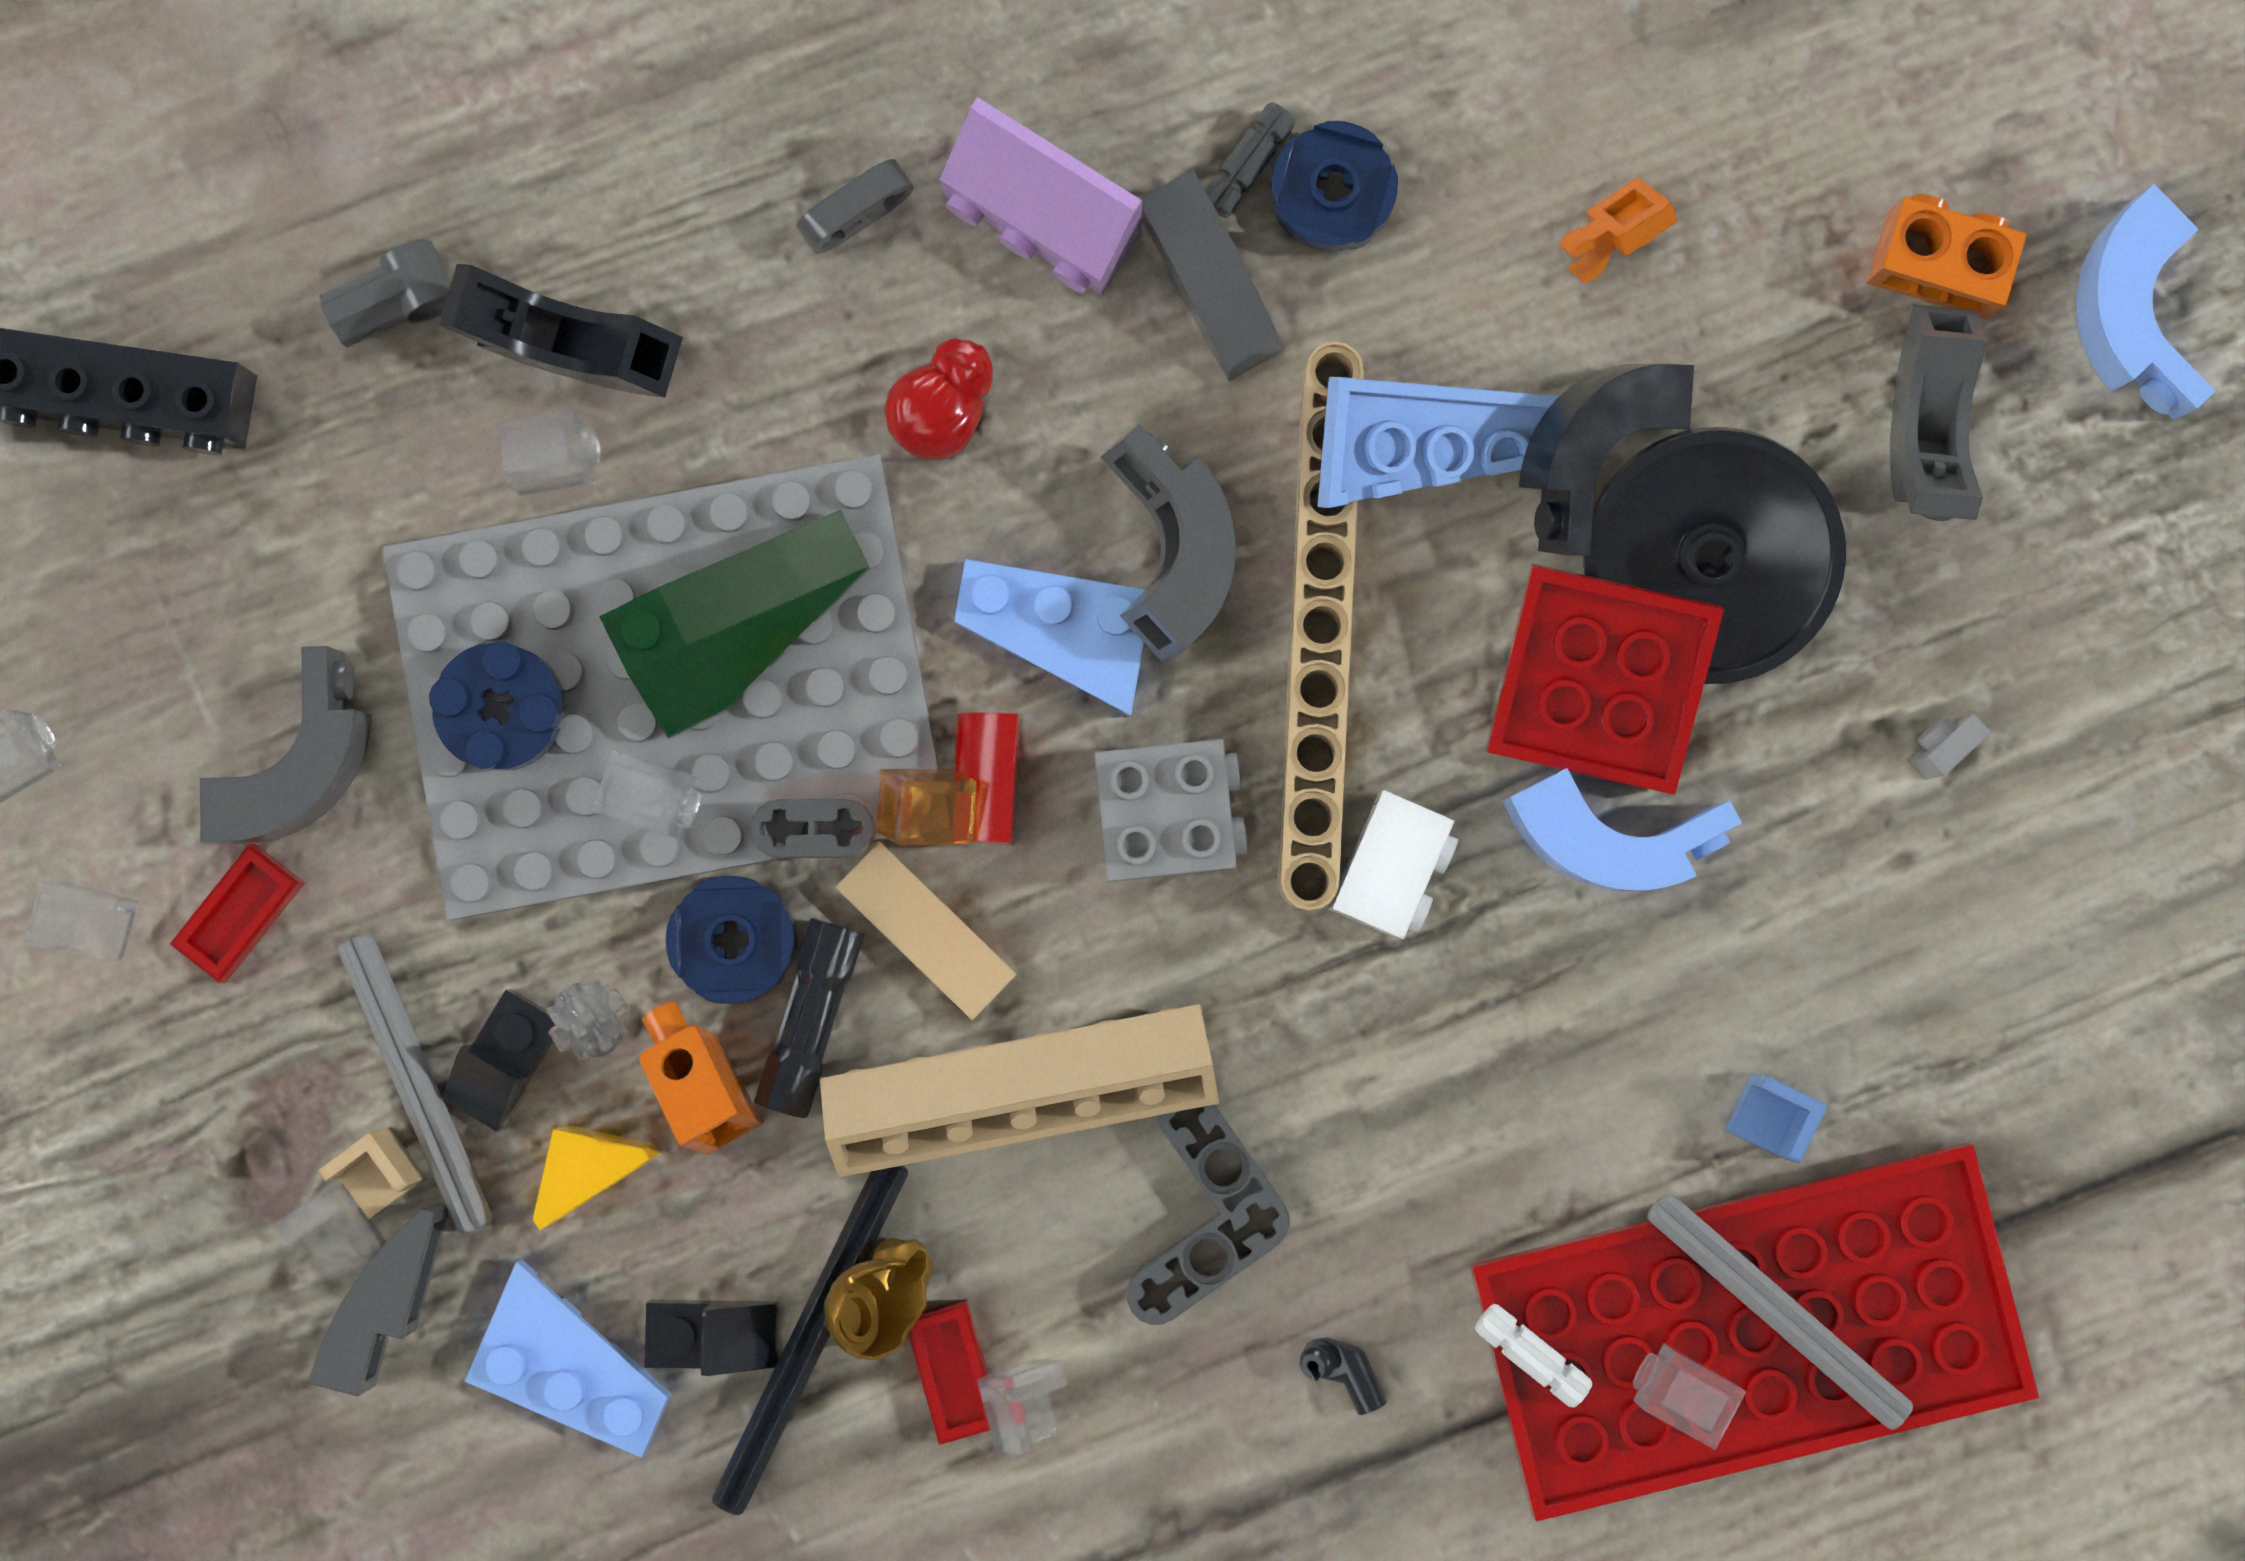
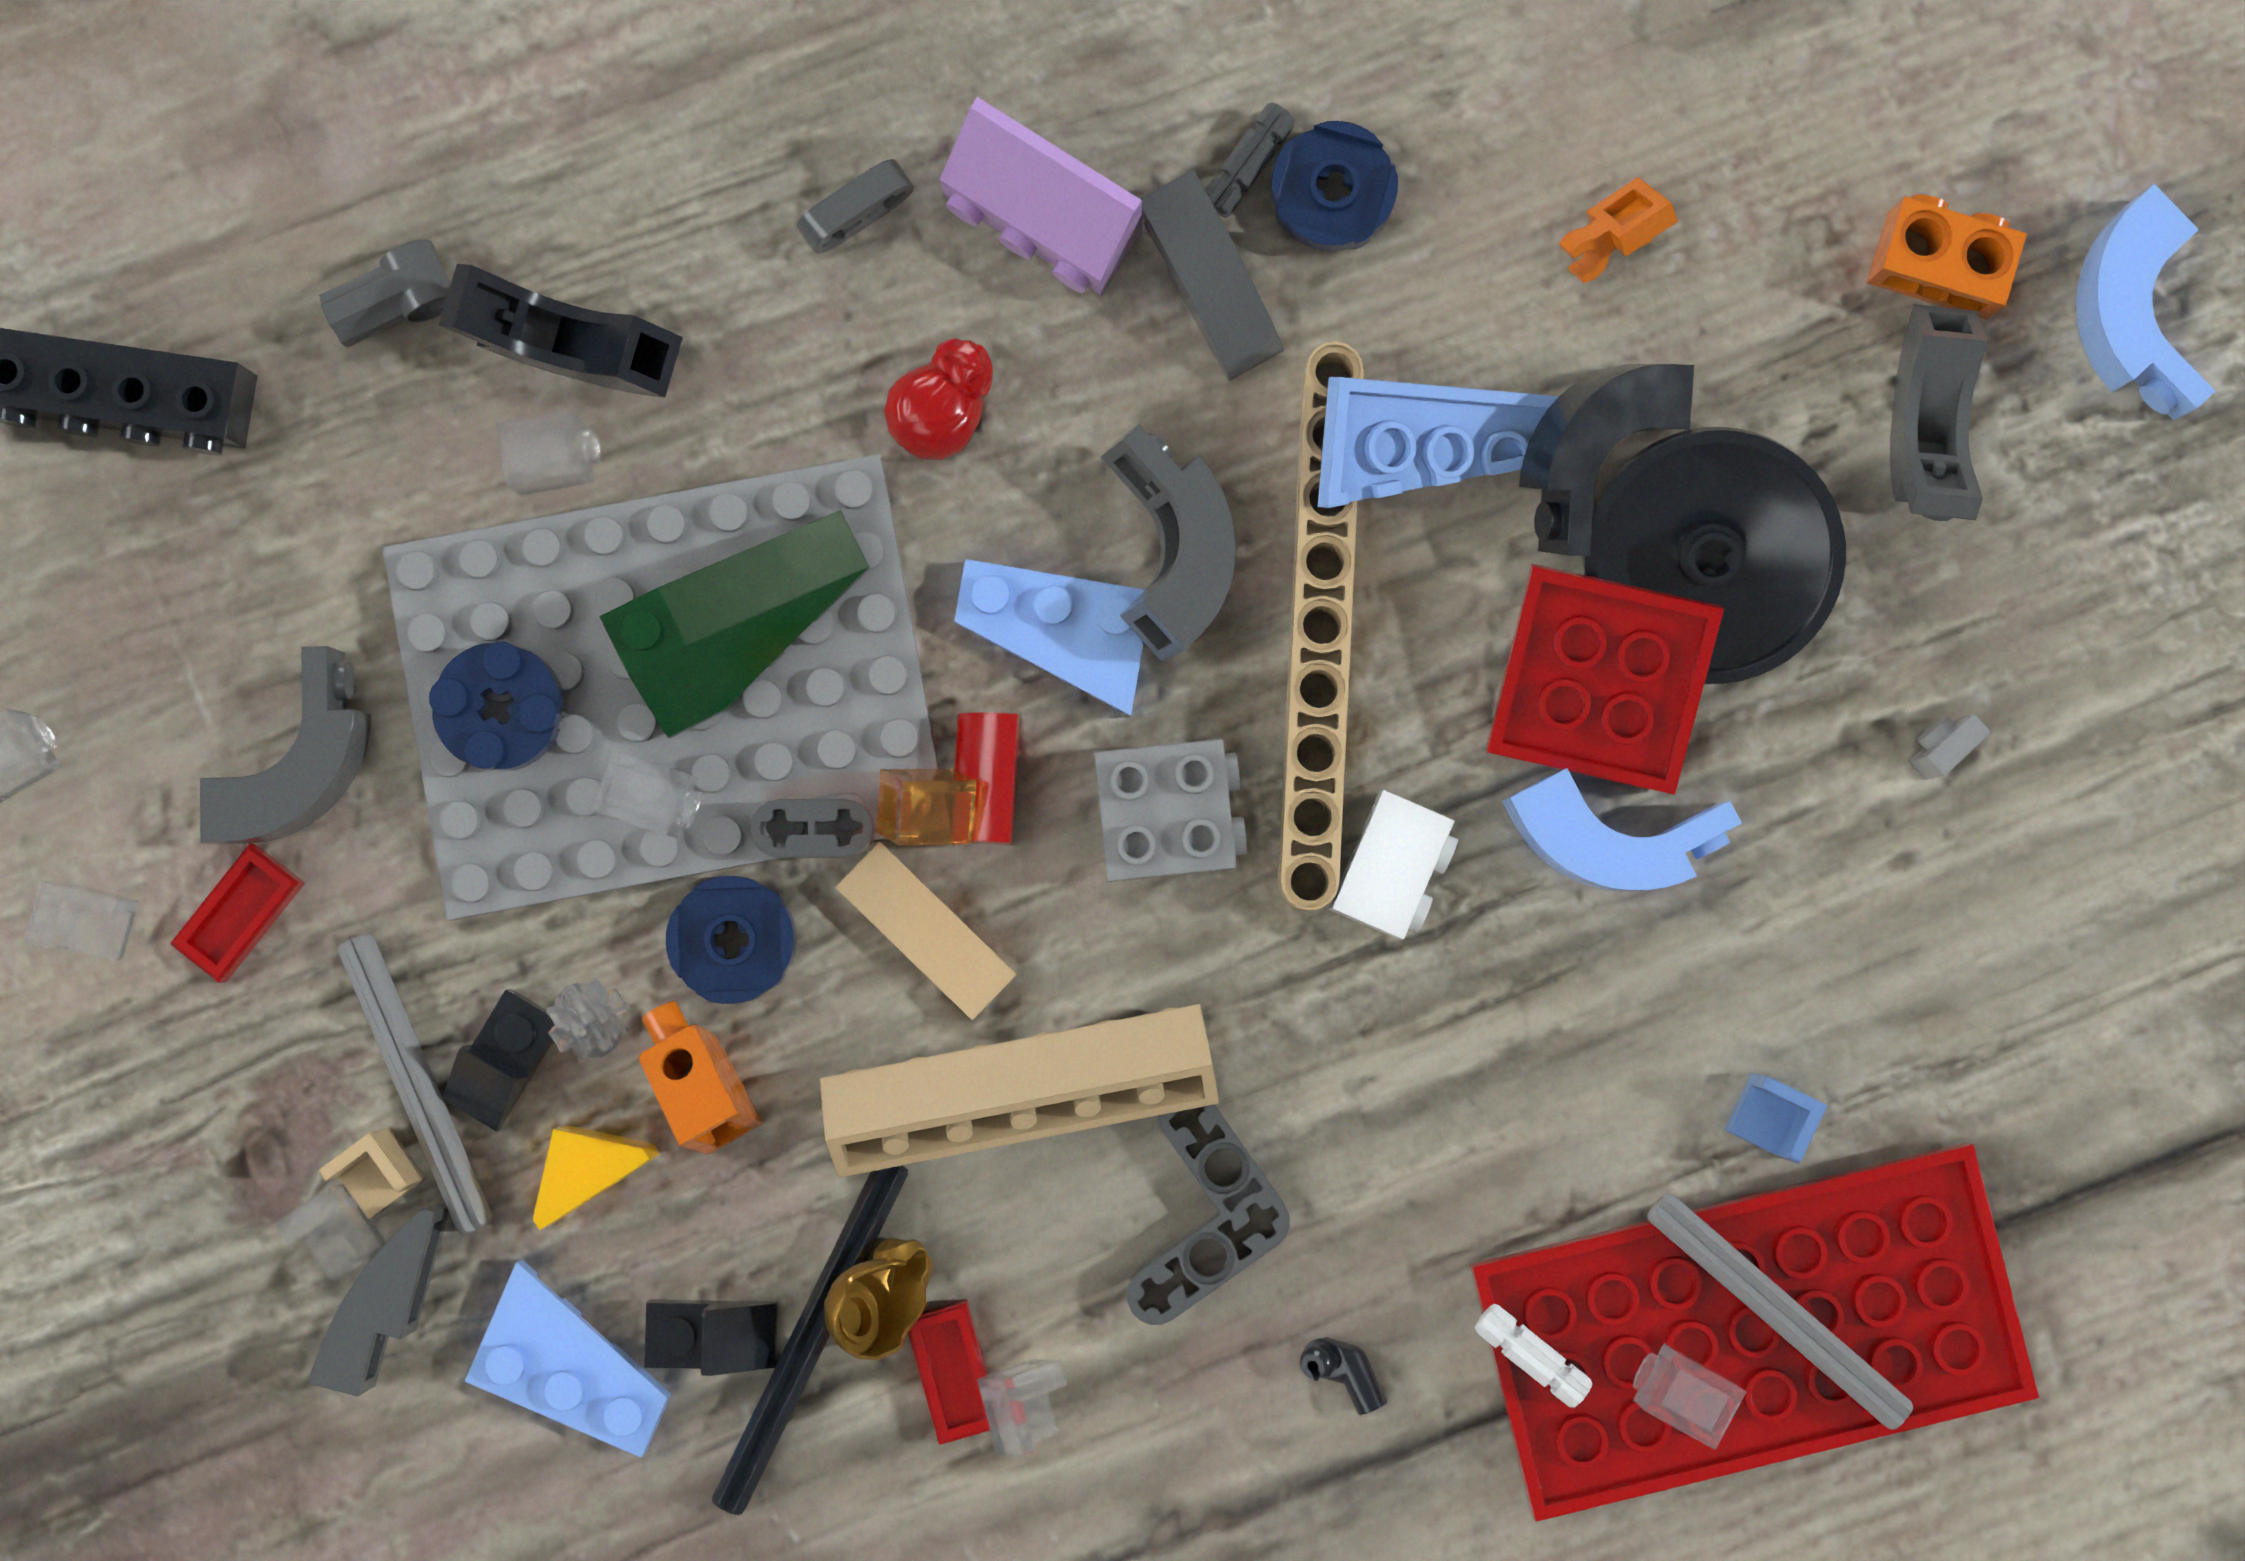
(798, 1053): black axle -> none

